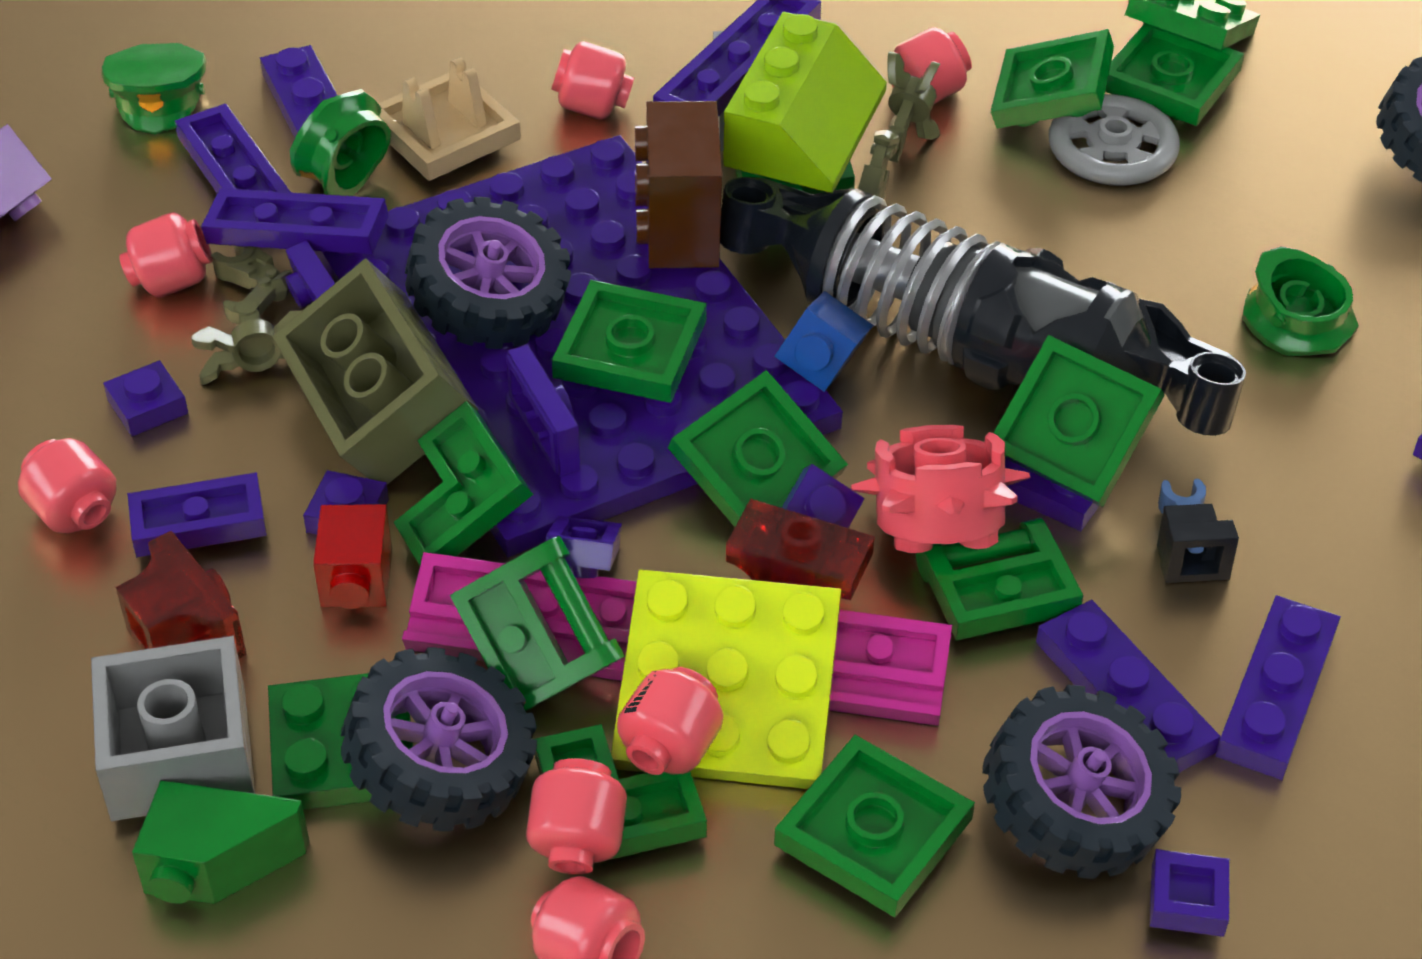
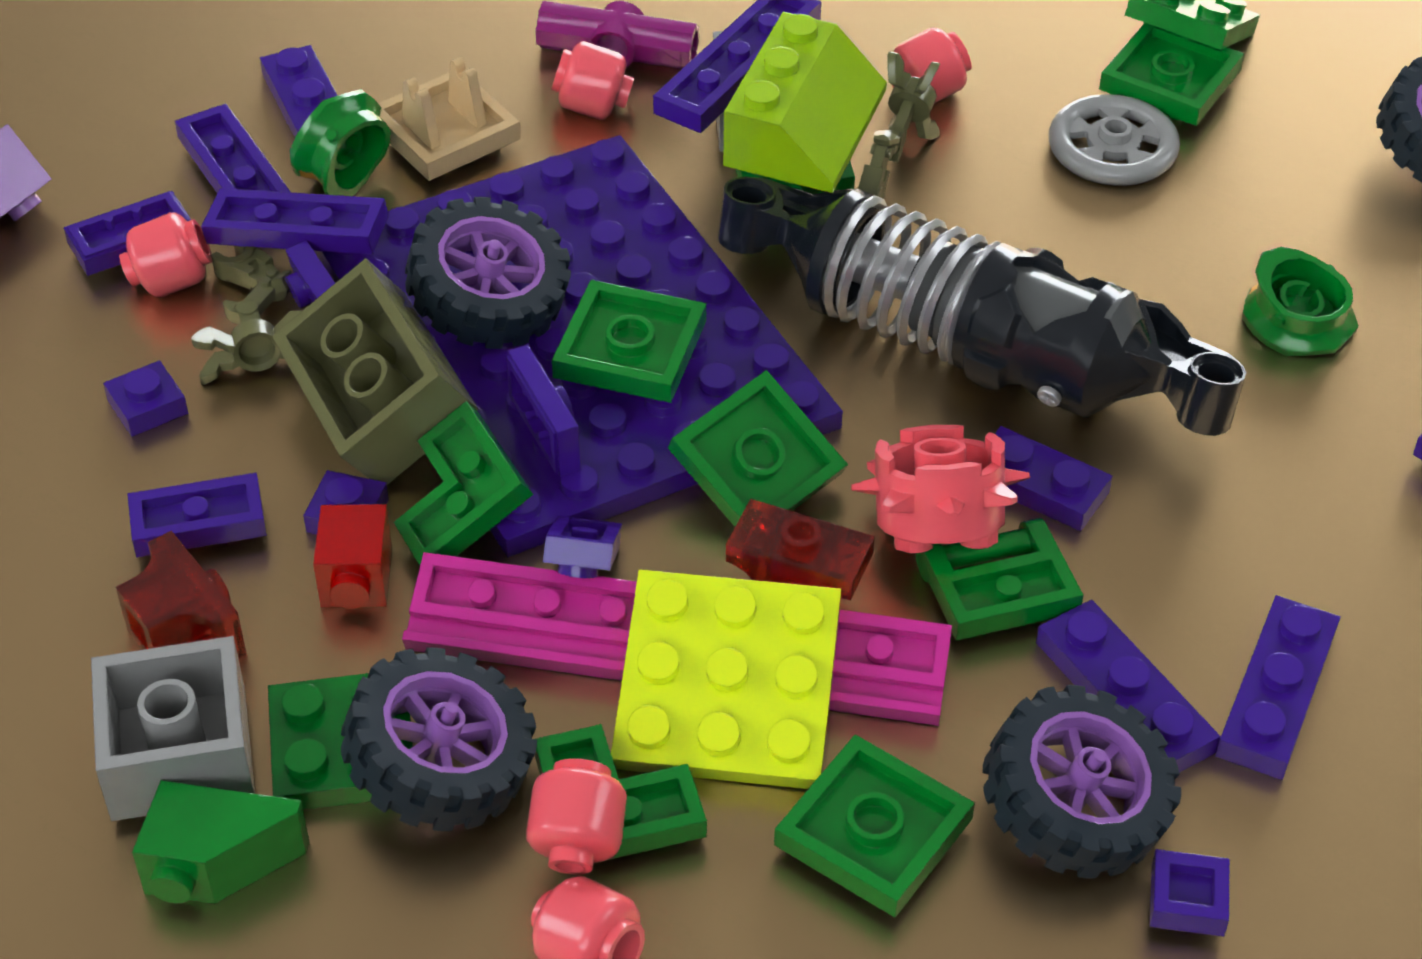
(65, 484): coral head -> none
(103, 238): none -> dark purple plate
(155, 84): green hat -> none
(515, 633): green plate -> none
(618, 28): none -> magenta piece
(670, 721): coral head -> none
(679, 184): reddish brown brick -> none
(823, 340): blue brick -> none
(823, 497): dark purple plate -> none
(1053, 79): green plate -> none
(1077, 420): green plate -> none
(1192, 539): black piece -> none

